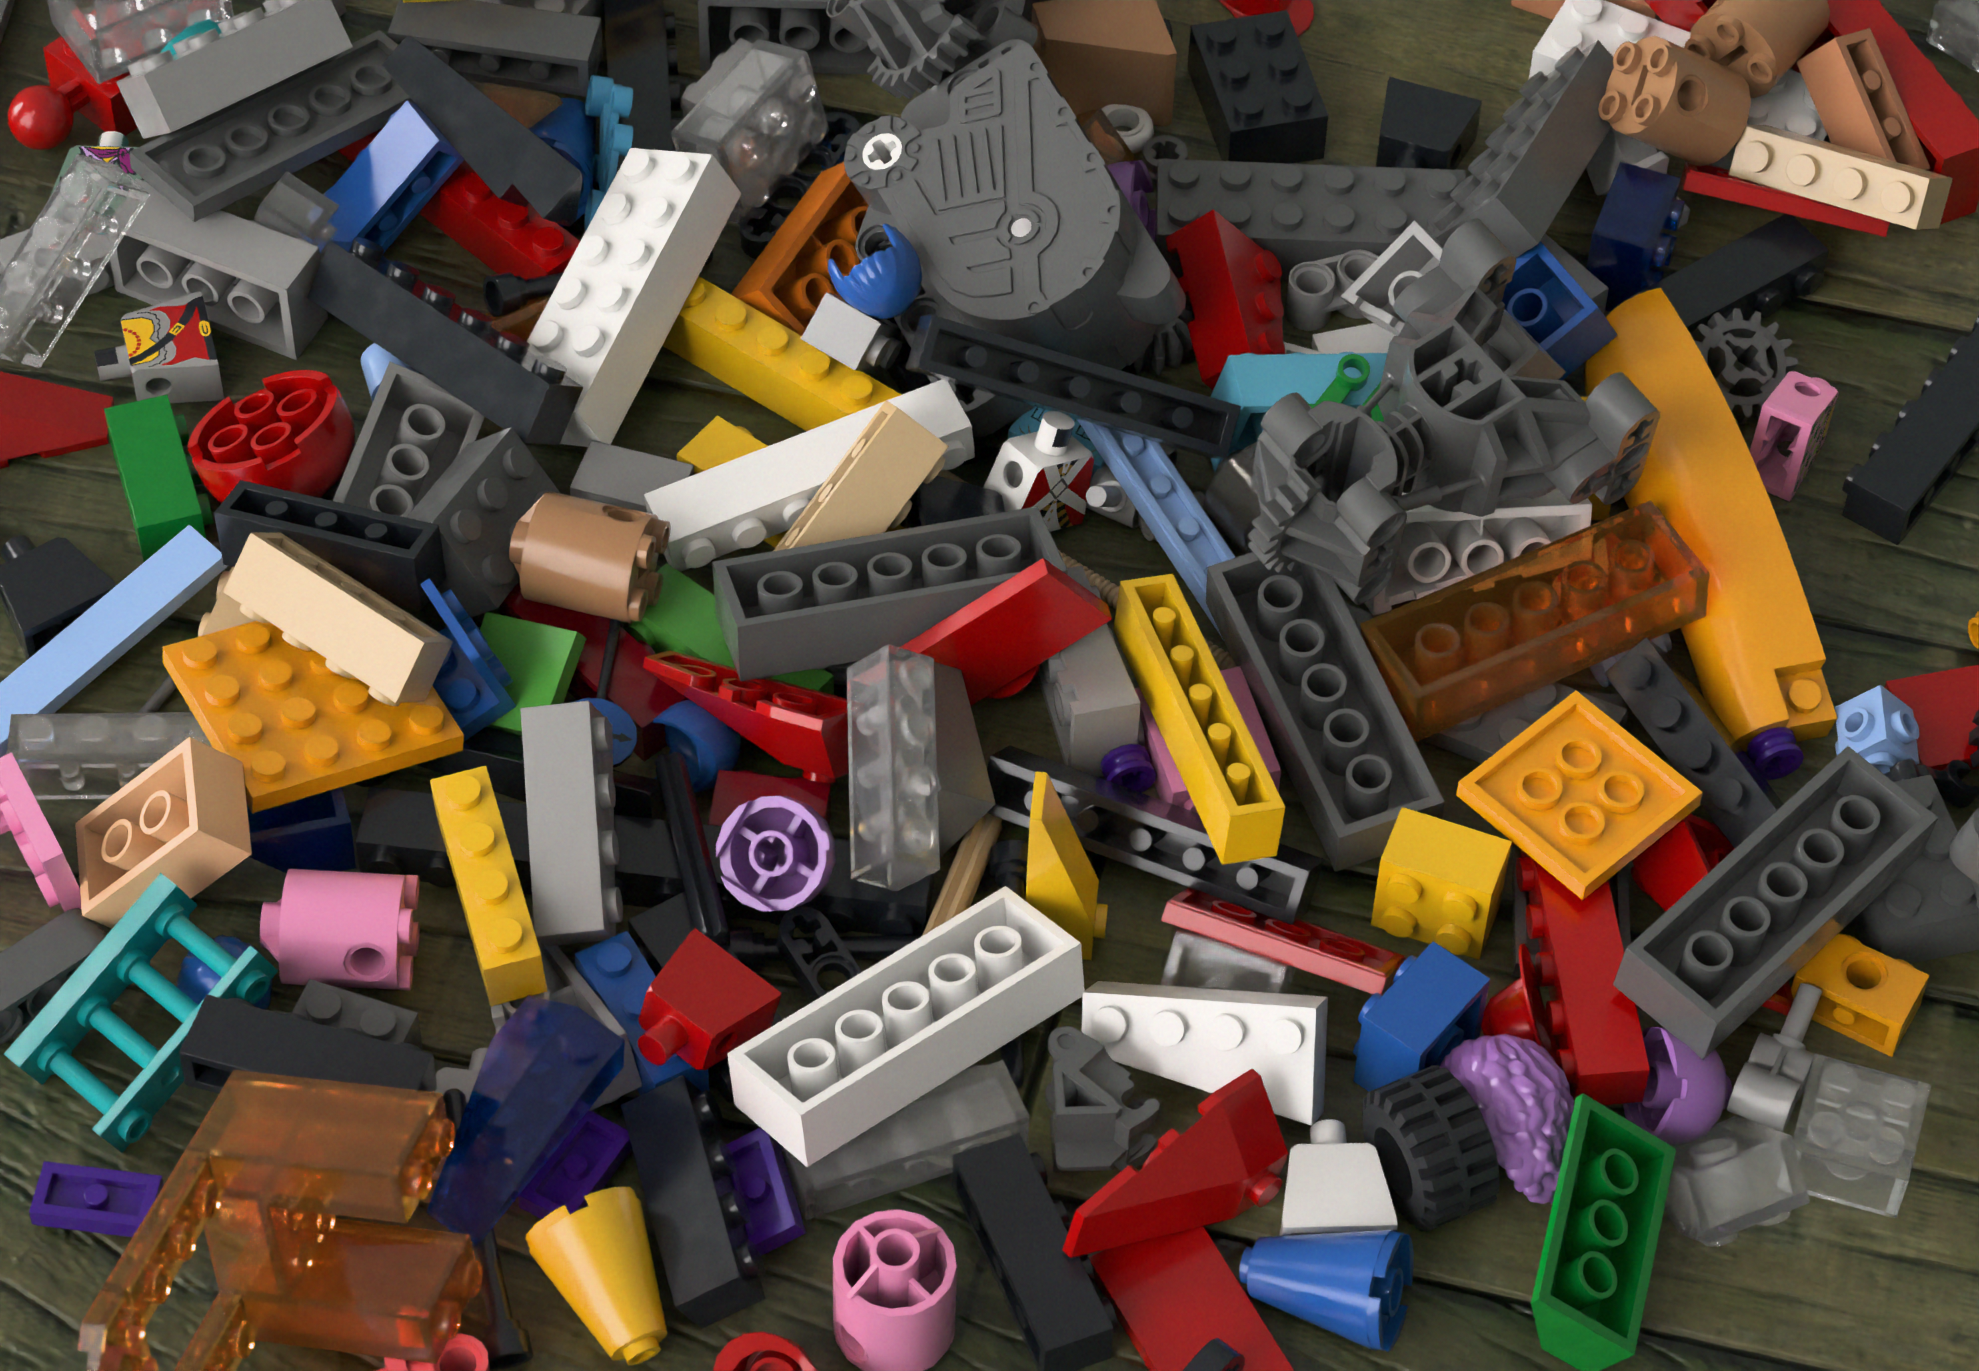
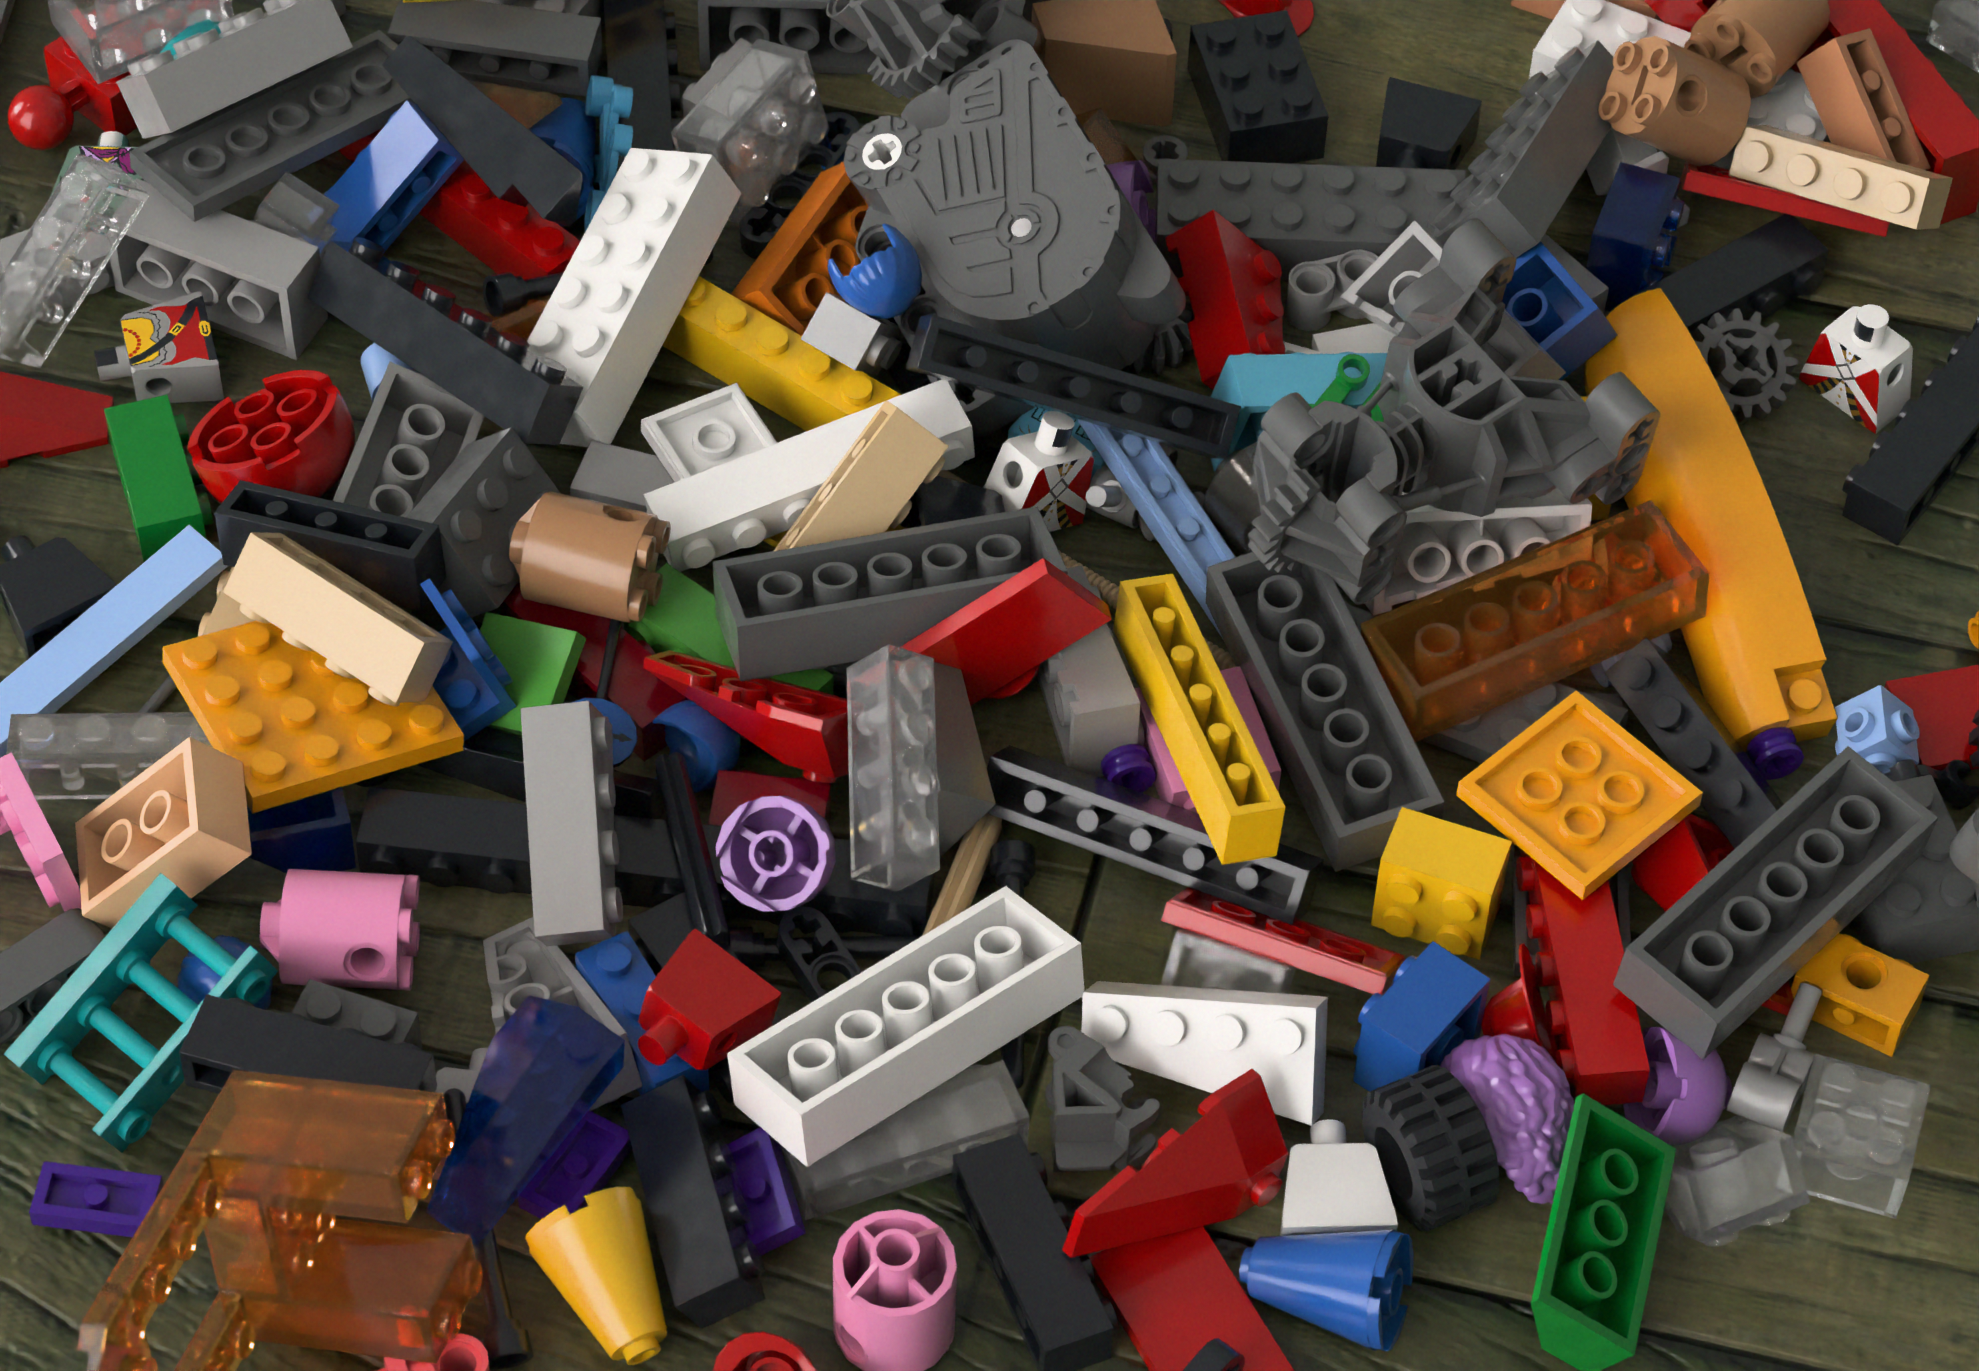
(488, 886): yellow brick -> none
(706, 432): none -> white tile
(1059, 872): yellow wedge -> none
(1134, 118): white piece -> none
(1798, 413): bright pink torso -> none
(1862, 366): none -> white torso

